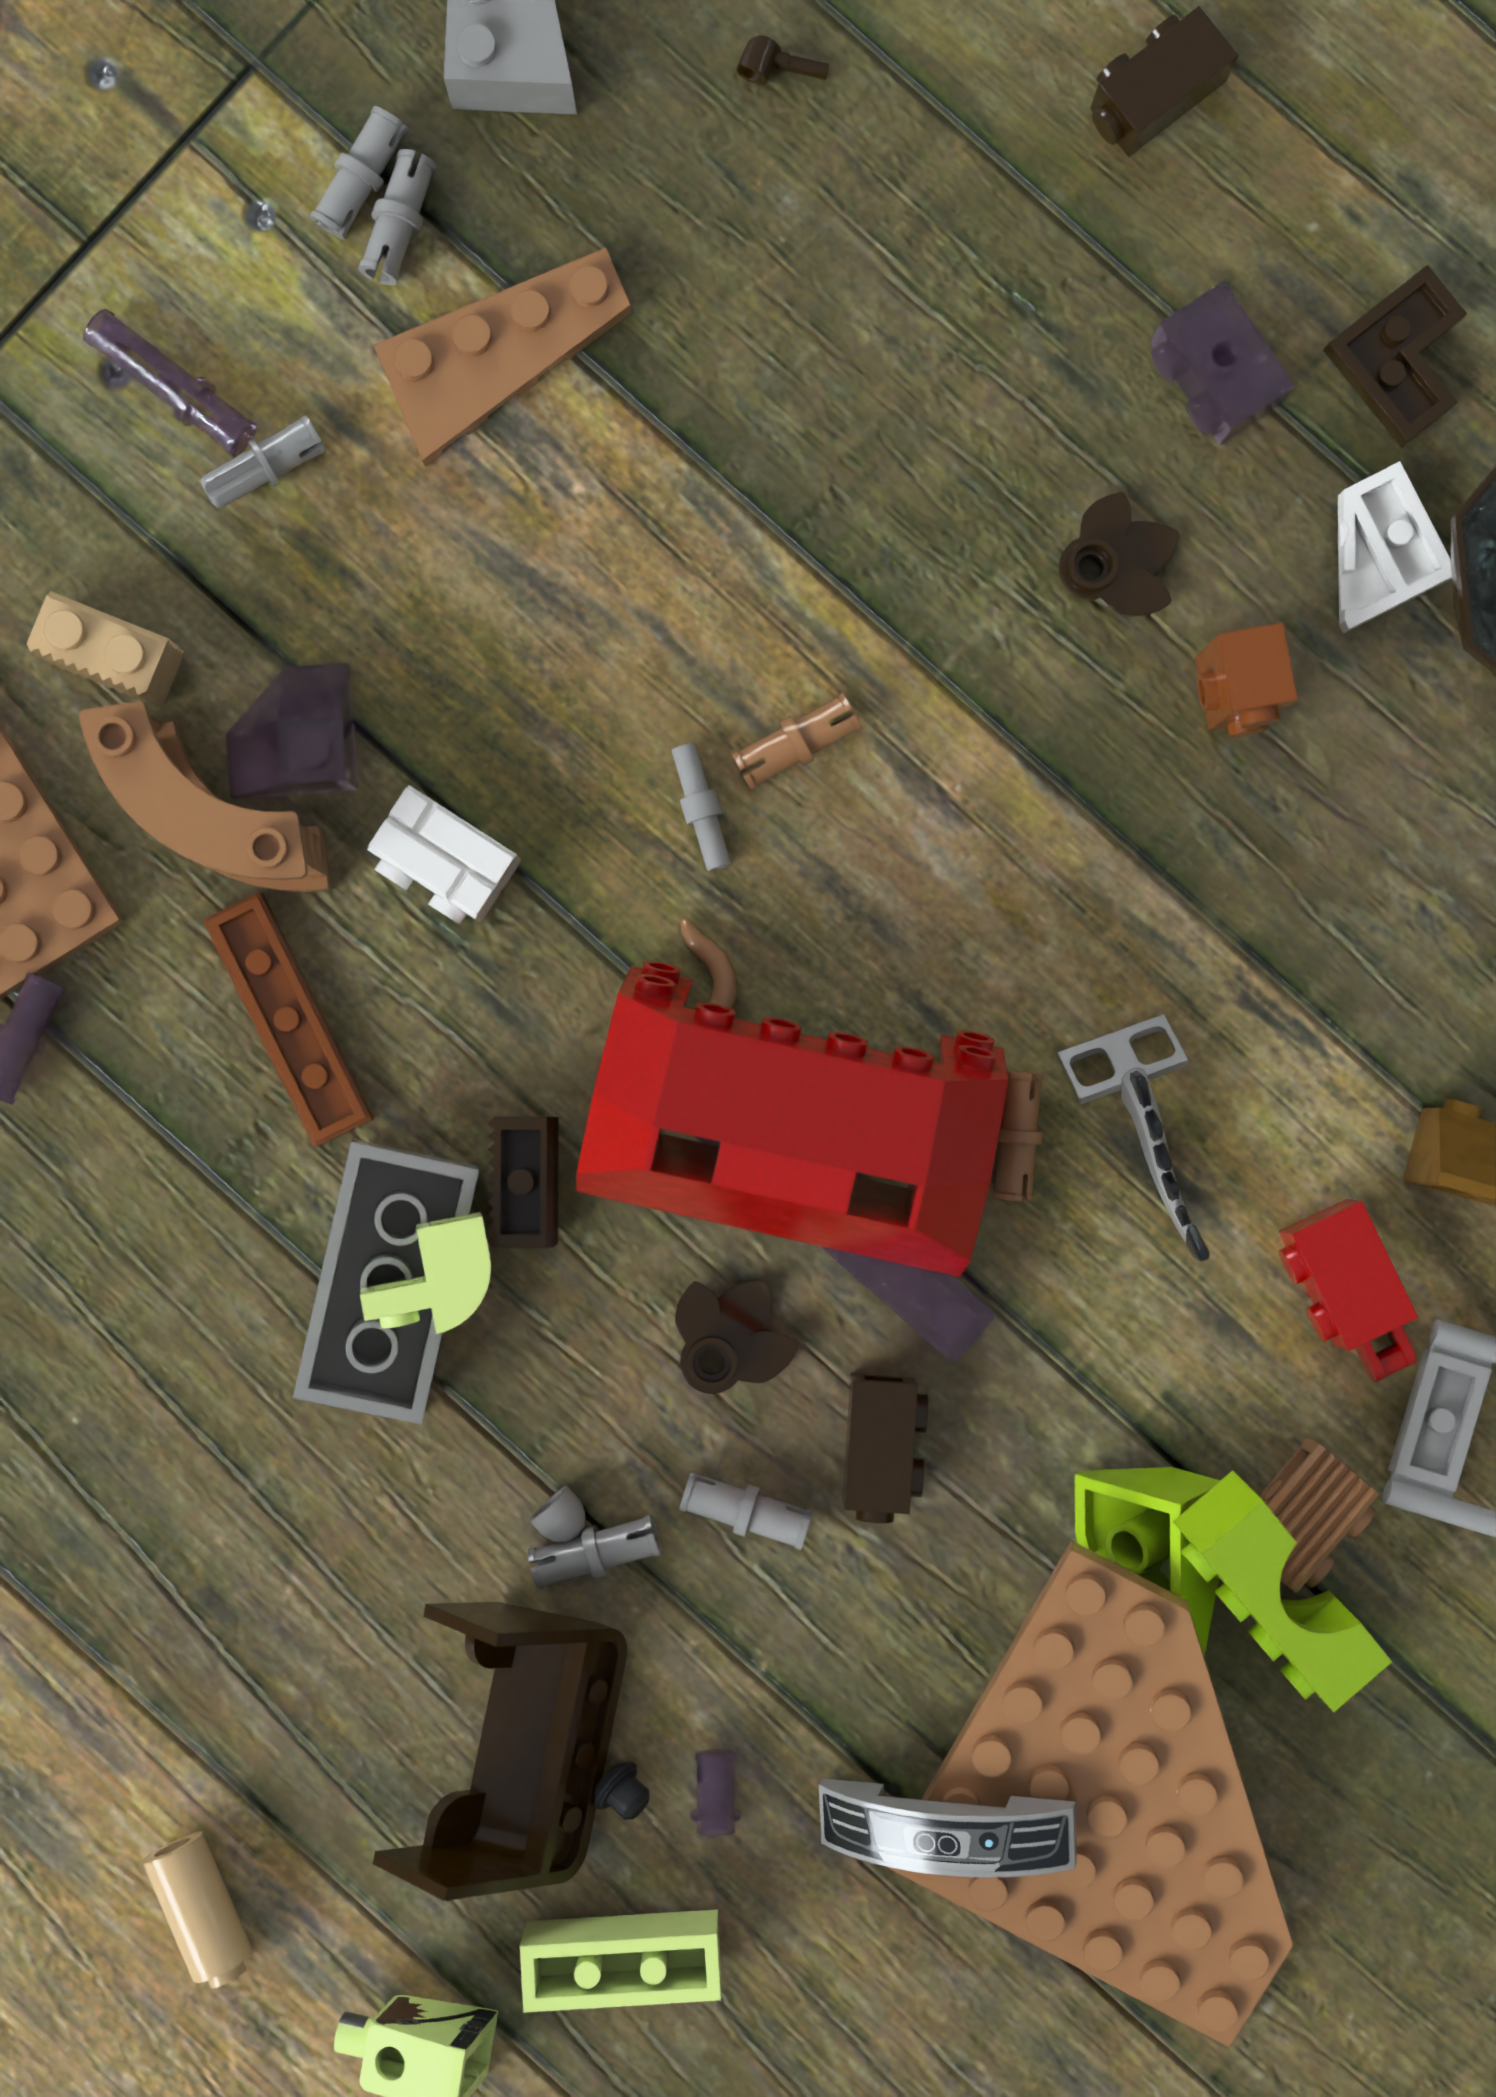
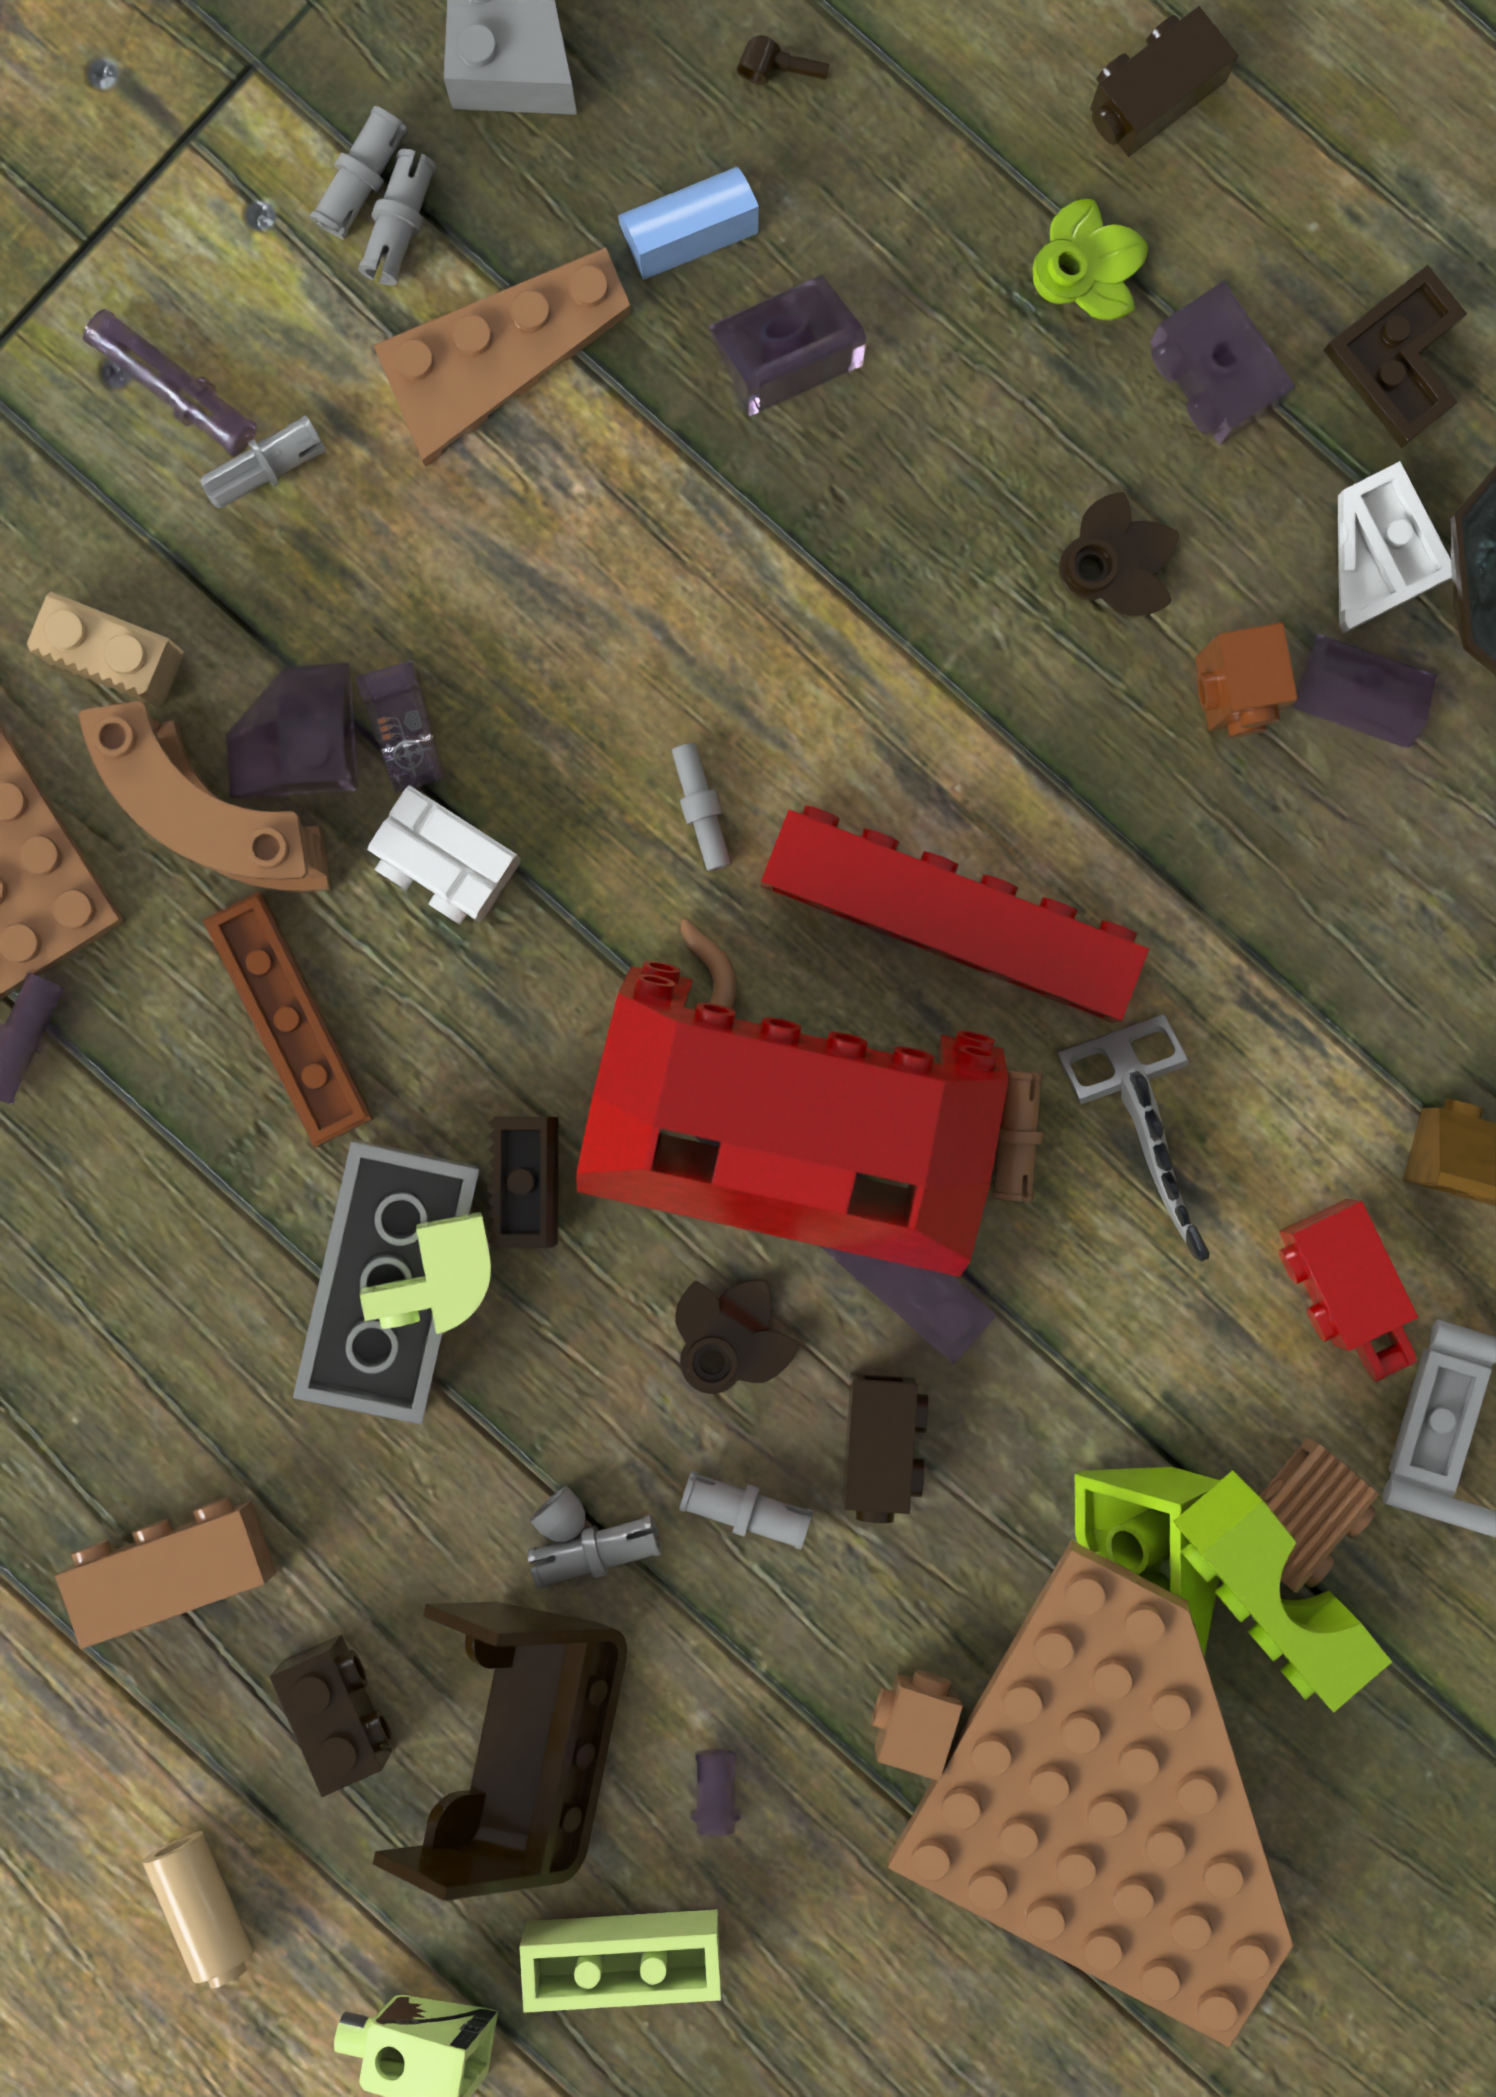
(164, 1571): none -> medium nougat brick
(333, 1715): none -> dark brown brick
(402, 725): none -> leg
(622, 1791): black piece -> none
(690, 222): none -> light blue brick
(789, 344): none -> clear purple slope
(797, 740): medium nougat pin -> none
(916, 1723): none -> medium nougat brick
(948, 1837): slope -> none
(953, 915): none -> red brick
(1097, 258): none -> lime plate
(1365, 691): none -> clear purple slope

